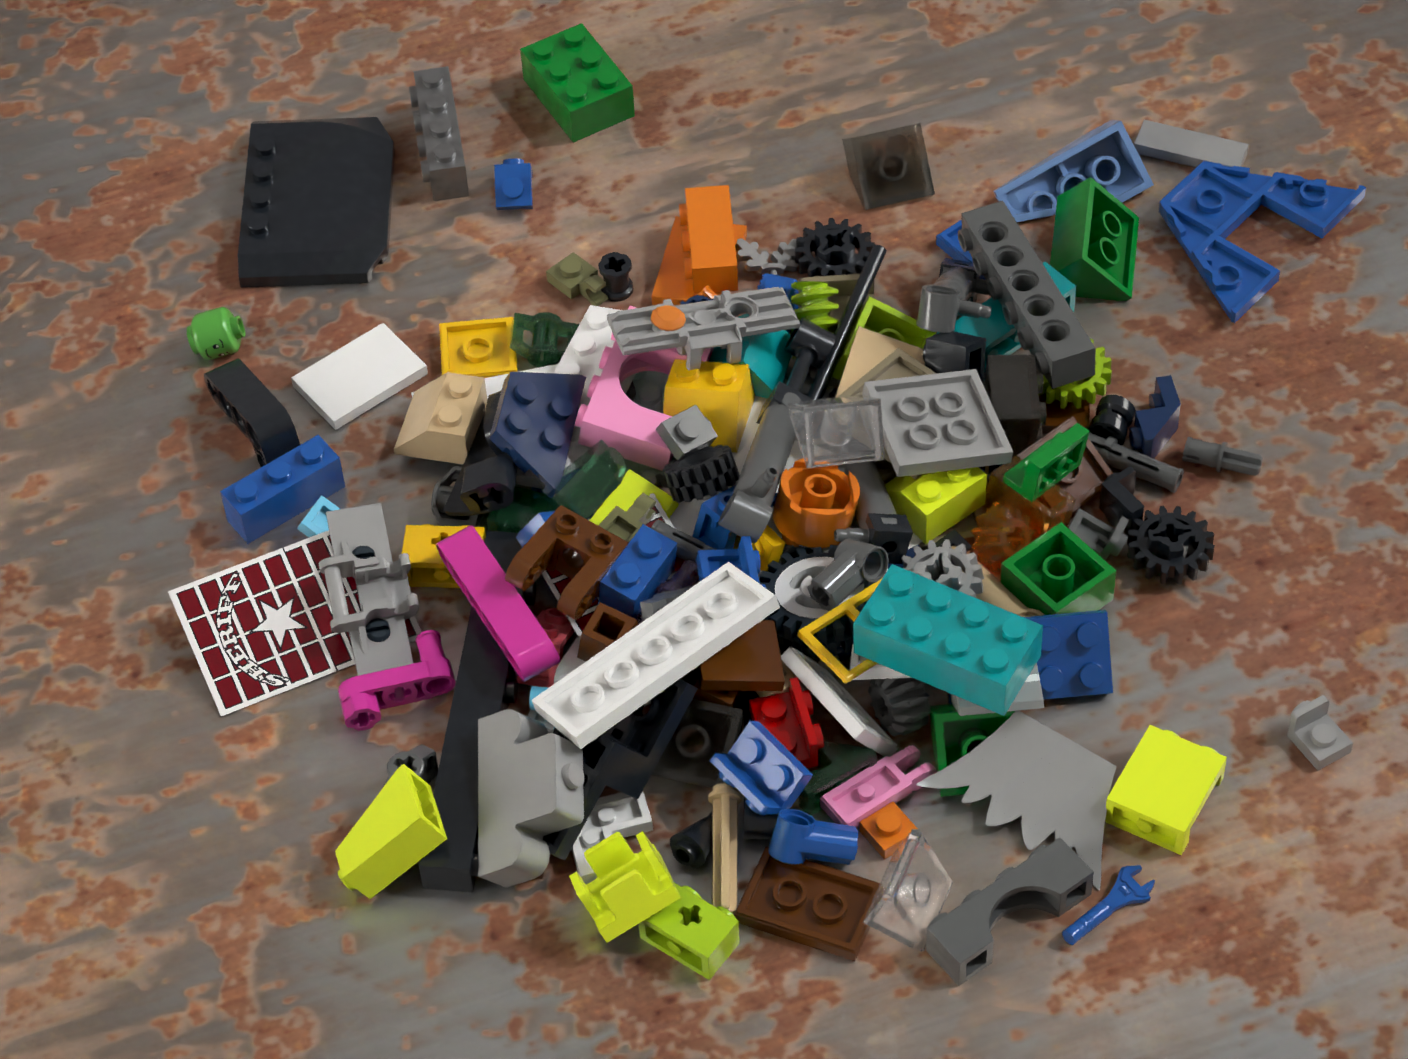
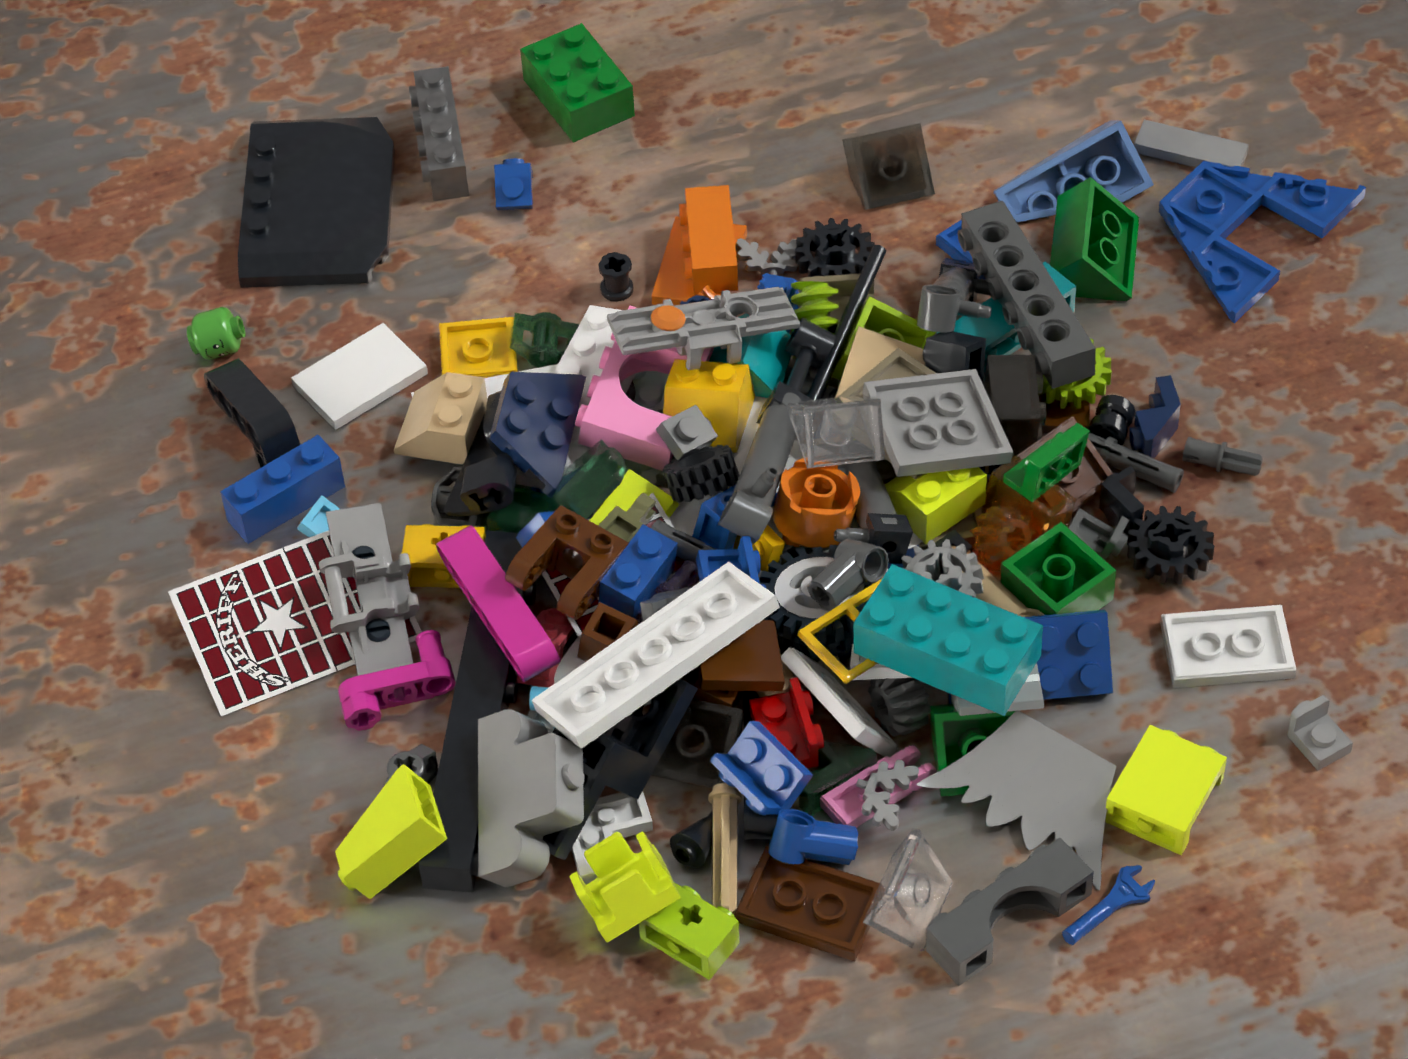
(577, 277): olive plate -> none
(877, 800): none -> light grey animal
(886, 829): orange plate -> none
(1227, 646): none -> white tile

